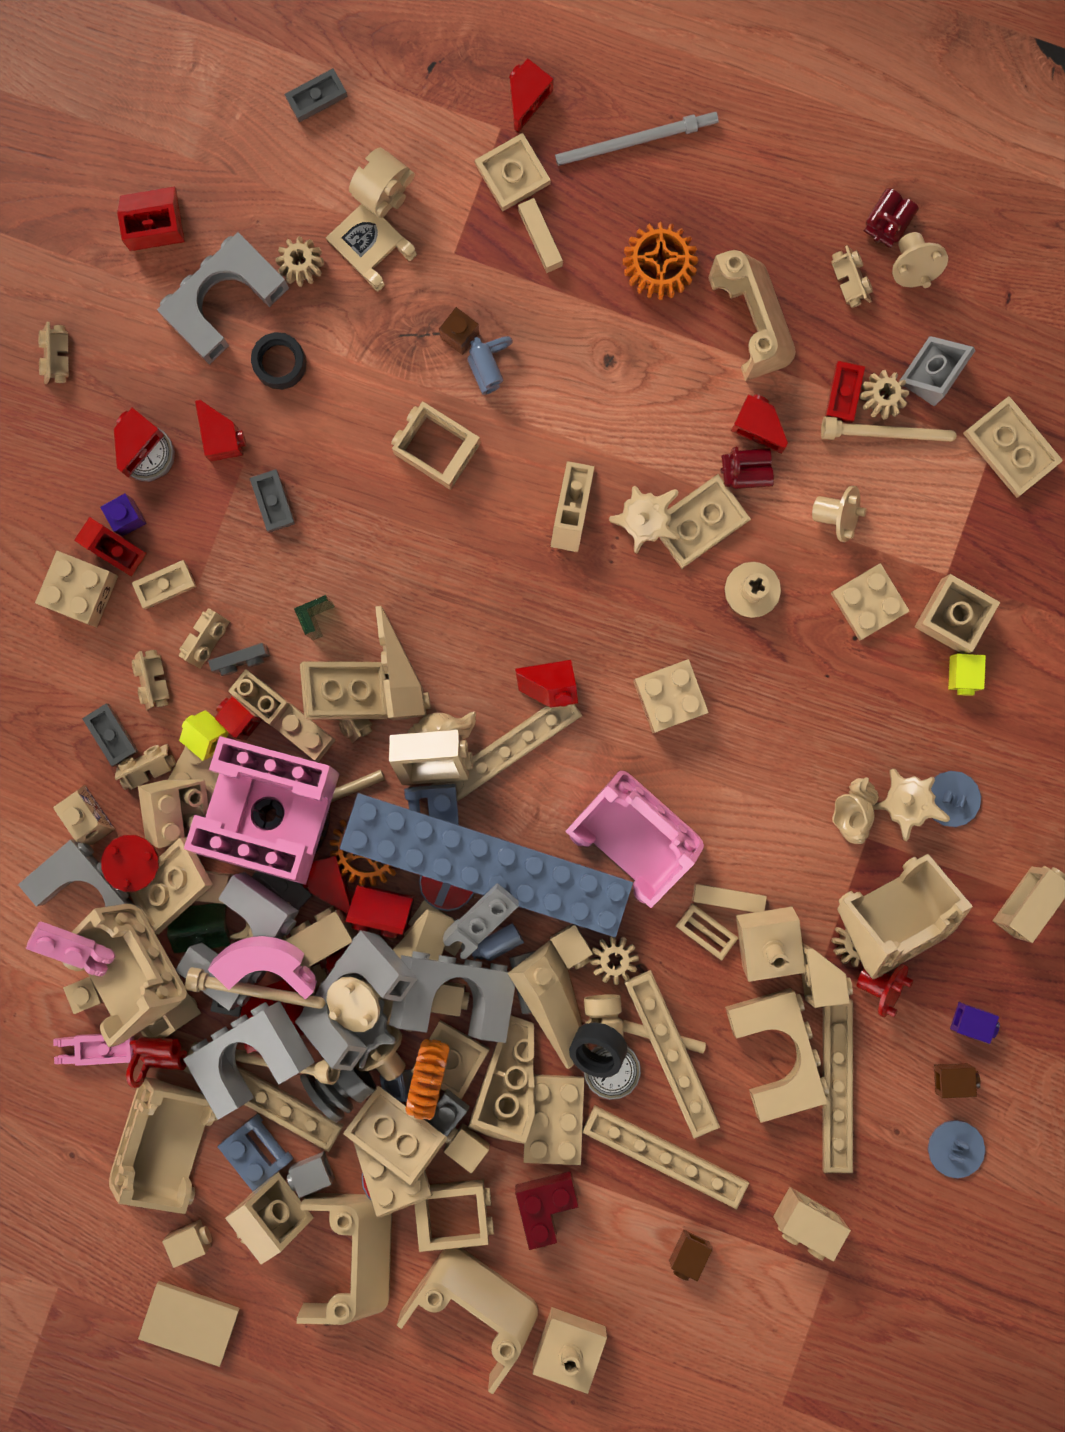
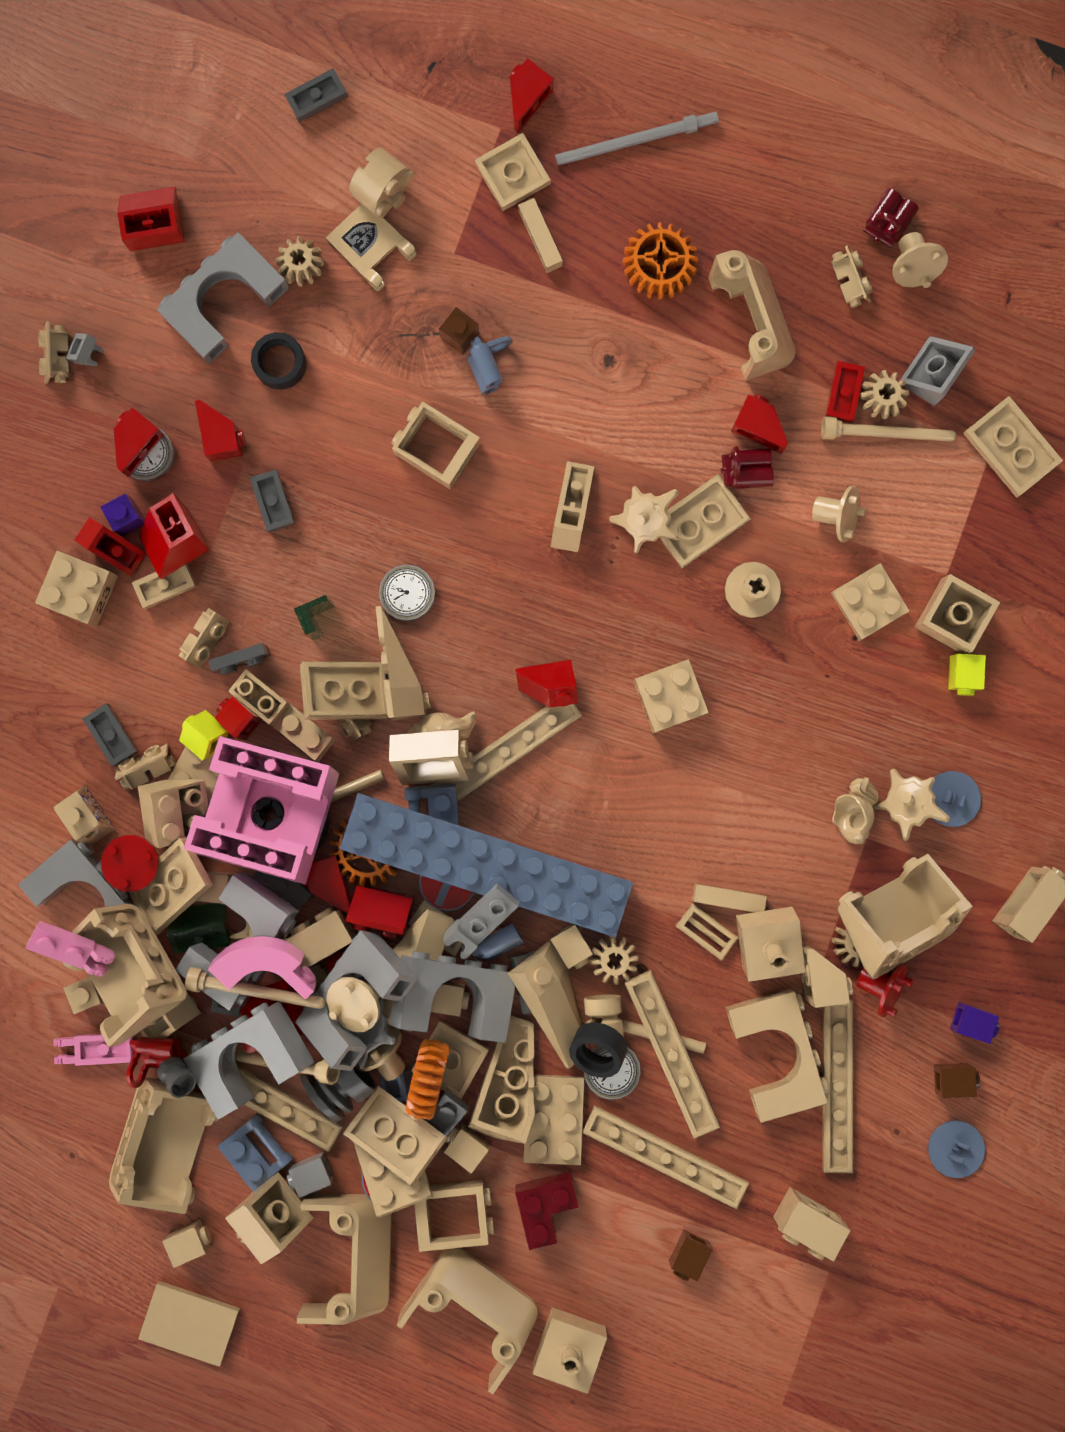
(82, 348): none -> light grey tile
(150, 690): tan hinge -> none
(171, 536): none -> red slope
(176, 1077): none -> dark grey wheel
(407, 592): none -> tile
(638, 836): bright pink windscreen -> none

